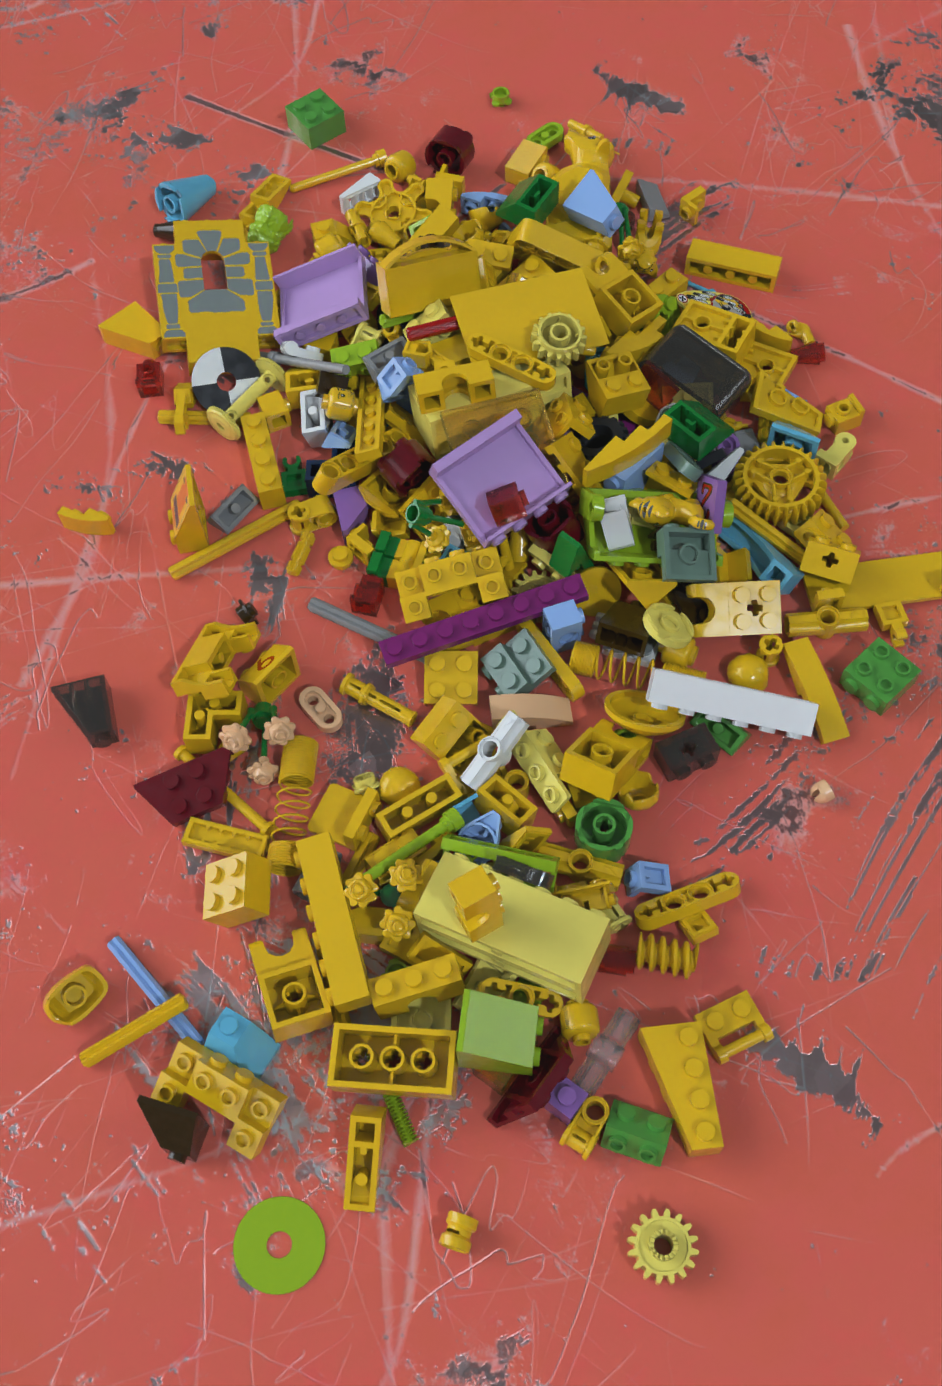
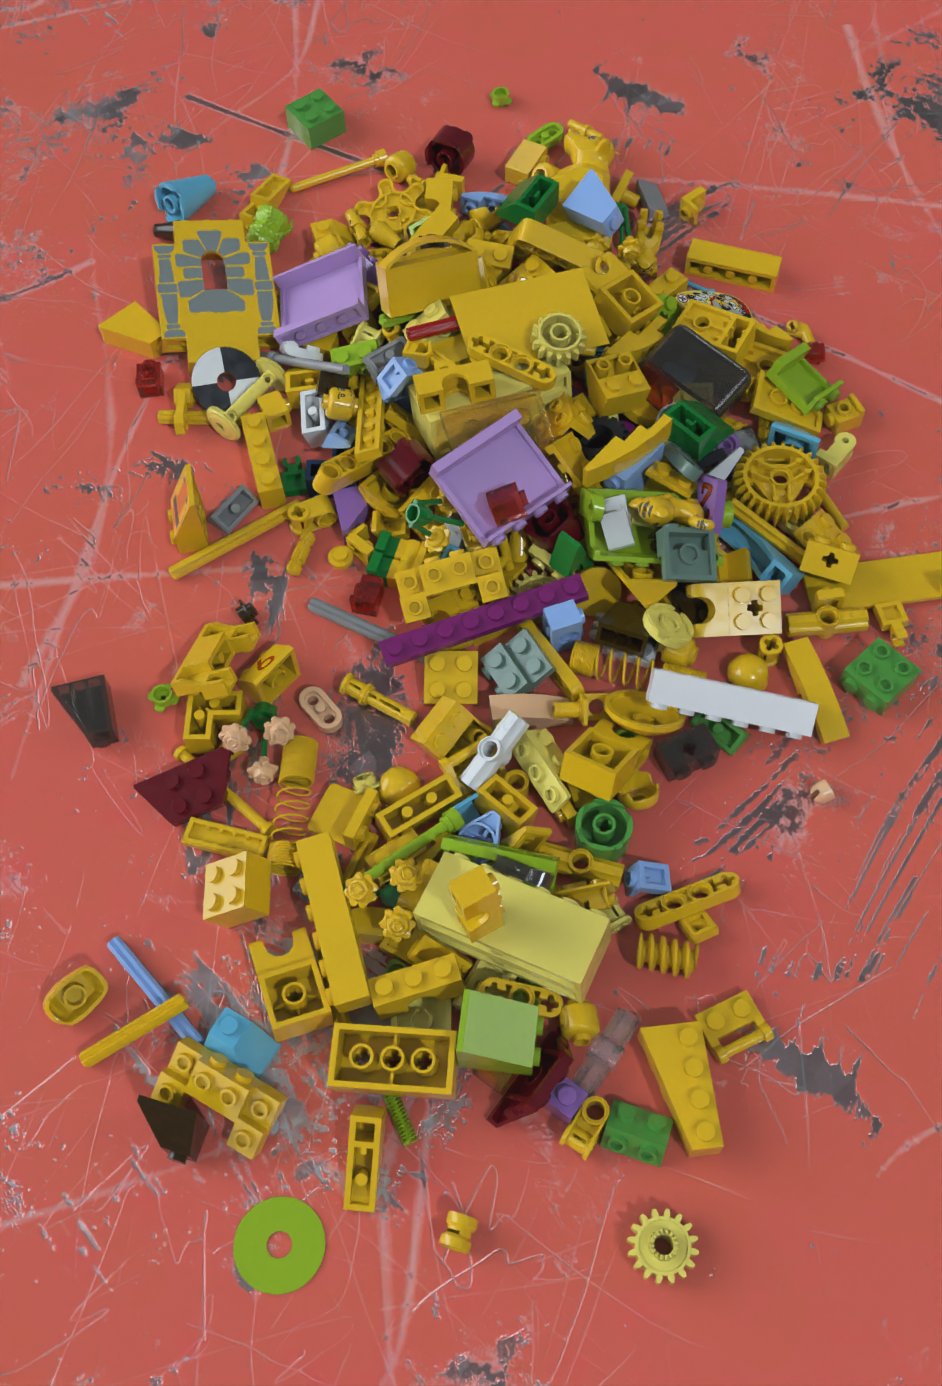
(90, 522): yellow slope -> none
(160, 691): none -> lime plate
(362, 190): white slope -> none
(580, 708): none -> yellow bracket
(618, 960): clear red brick -> none
(802, 381): none -> lime panel

